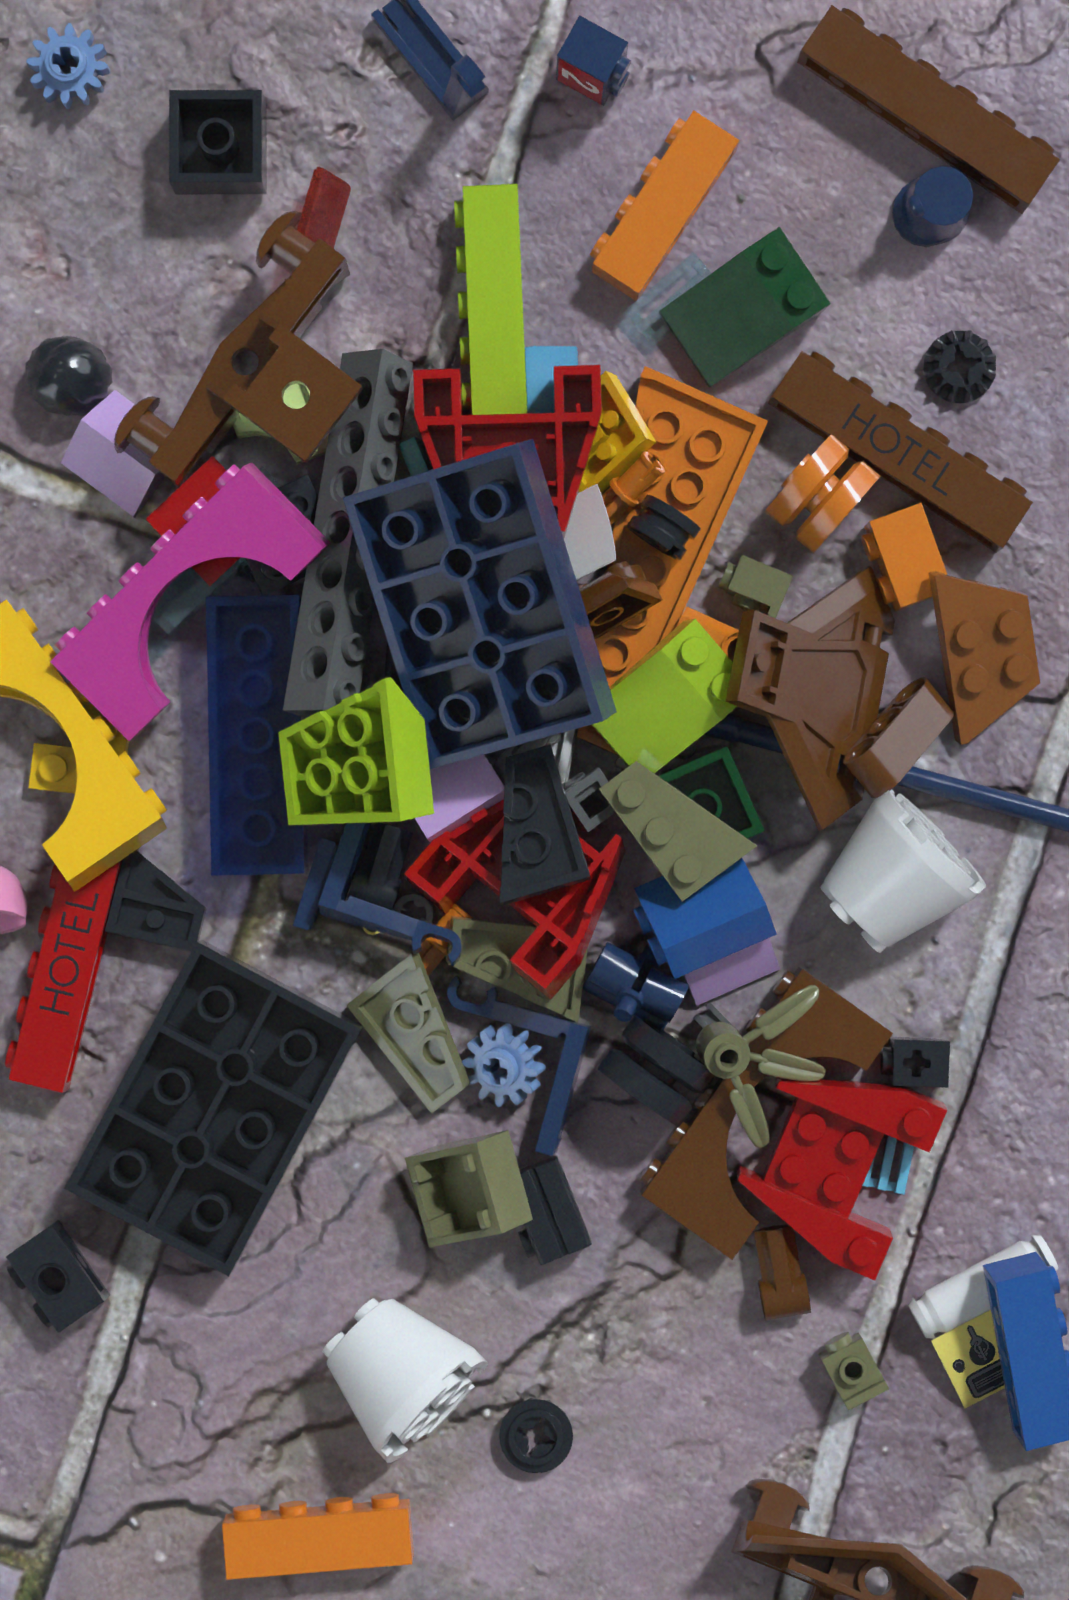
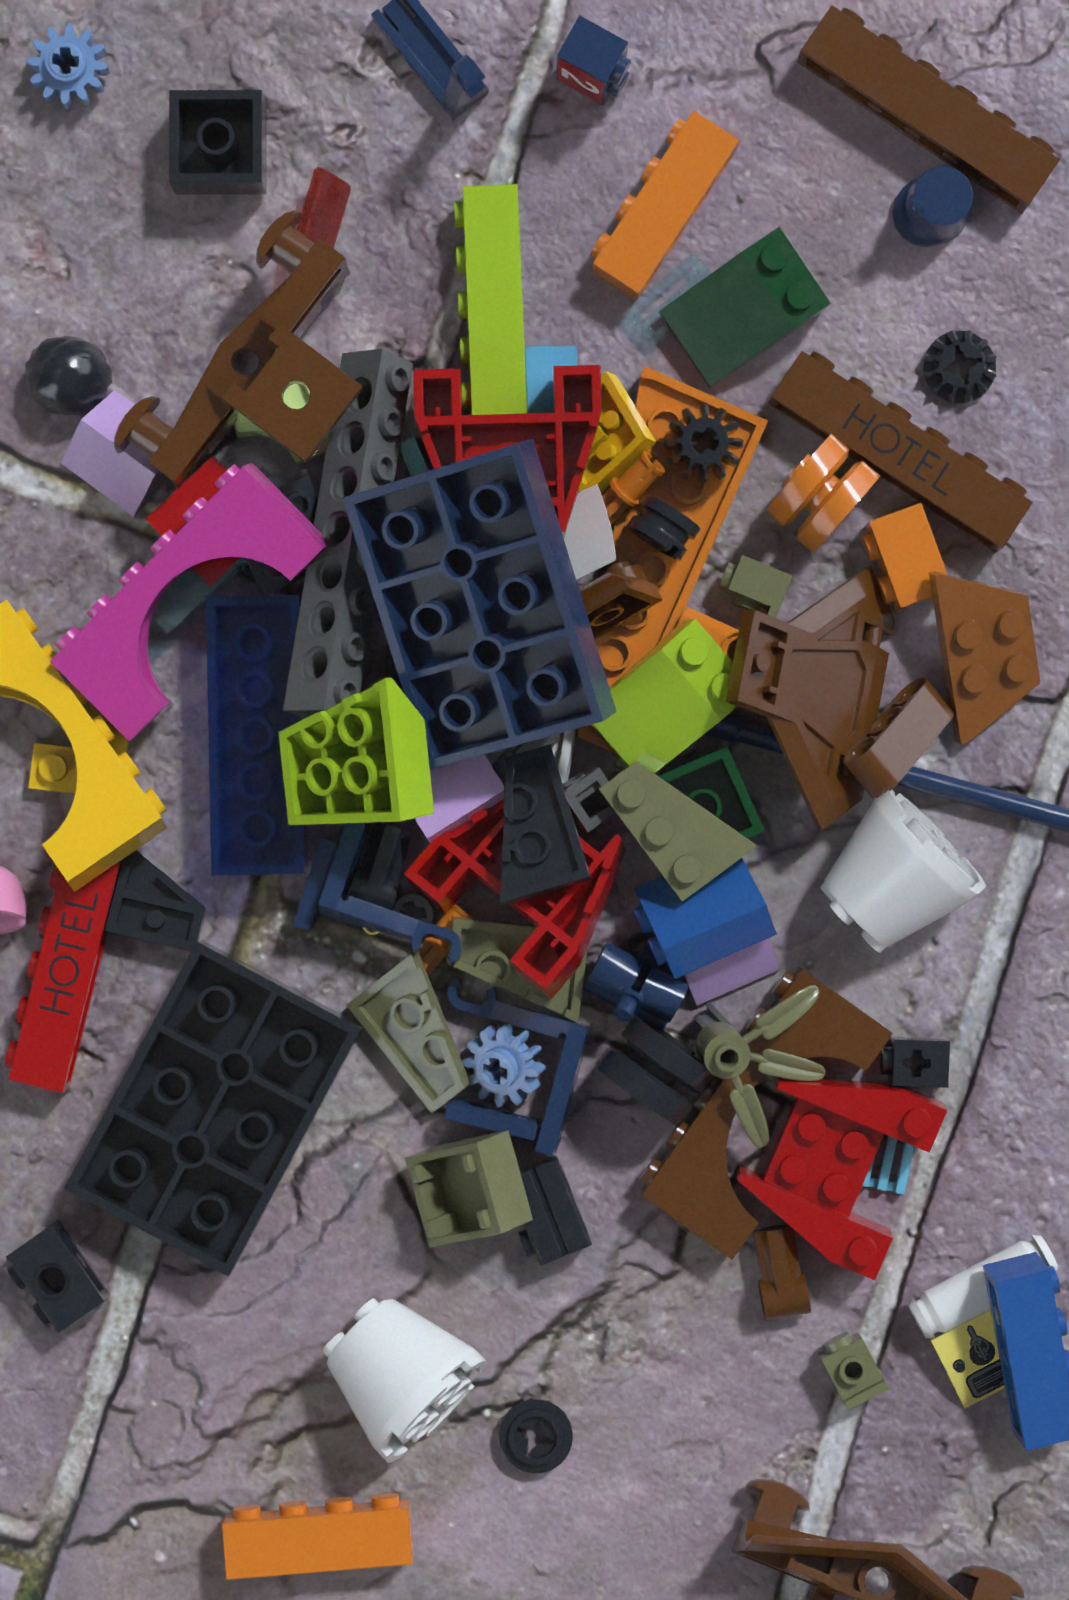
(491, 1118): none -> dark blue tile
(697, 429): none -> black gear

